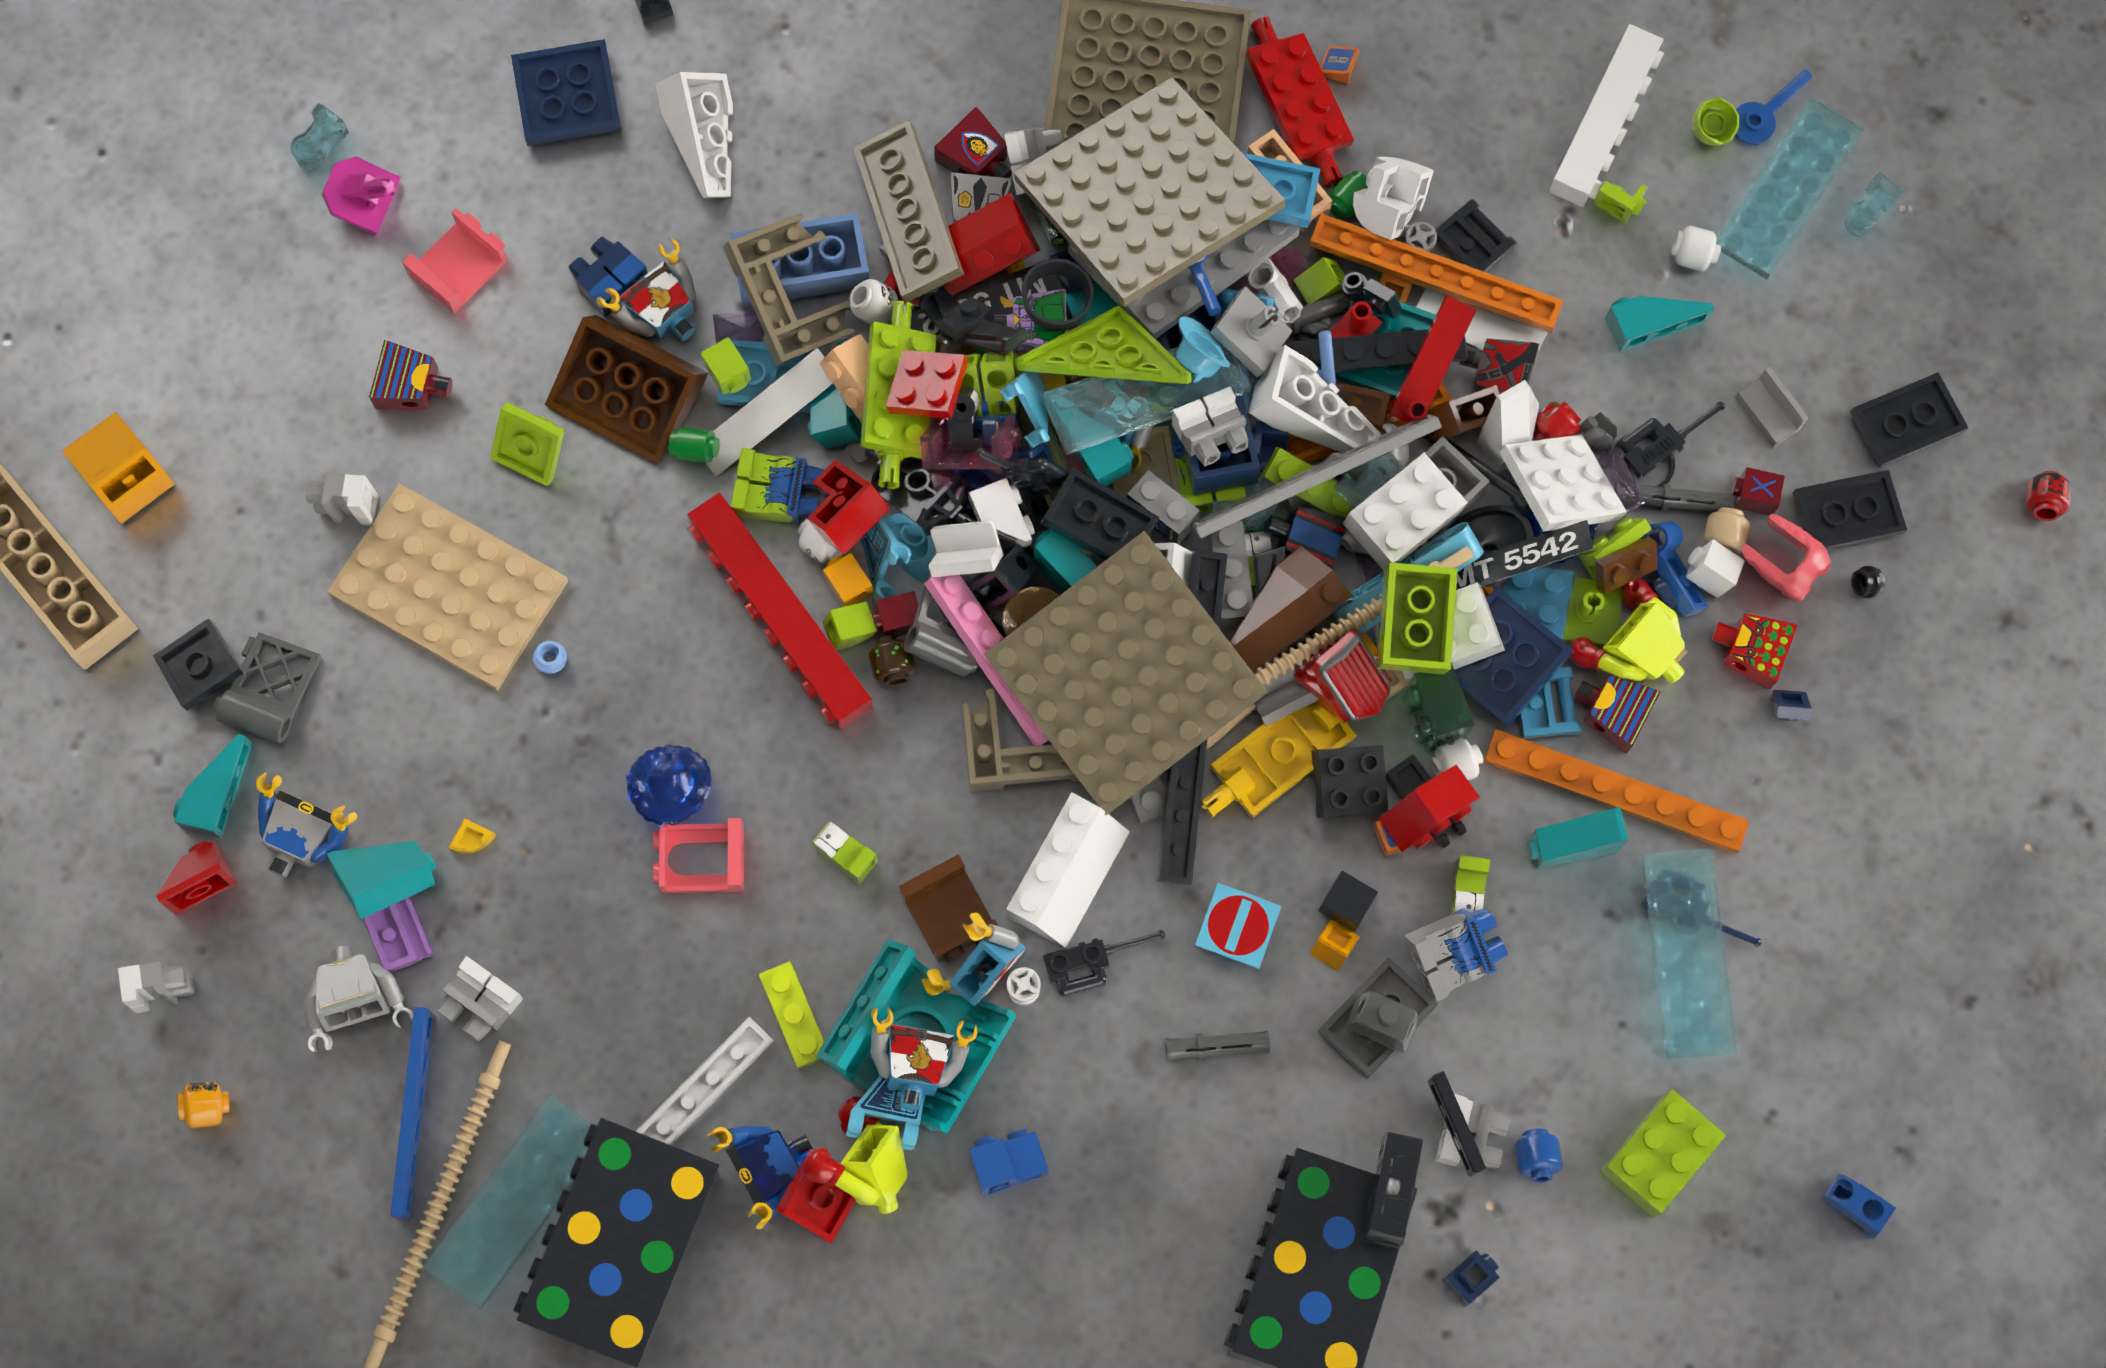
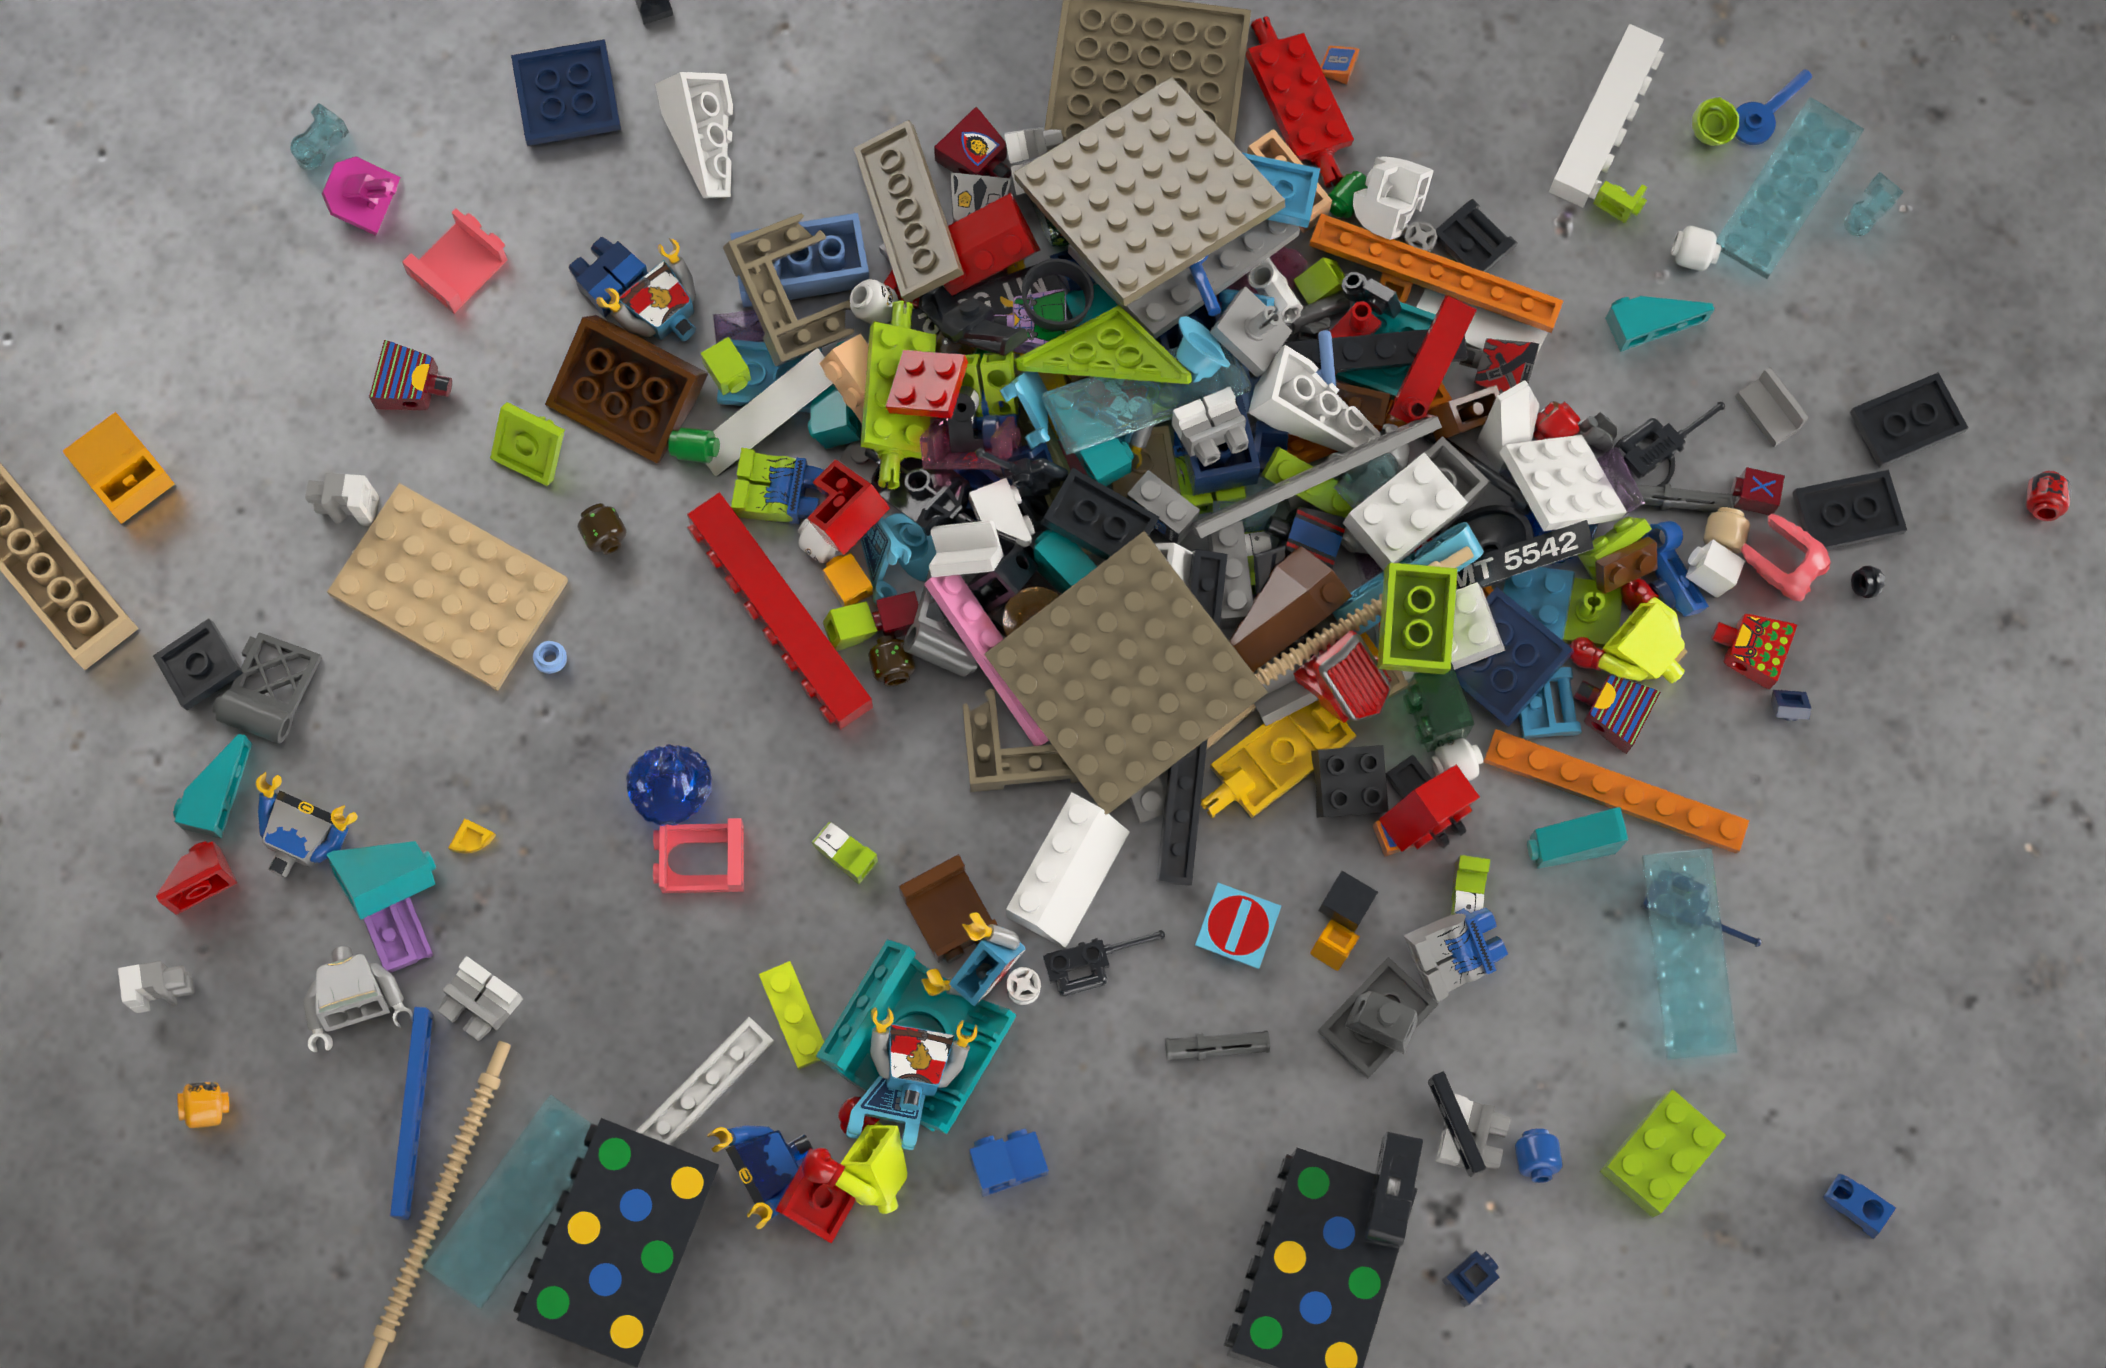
(601, 528): none -> dark brown head

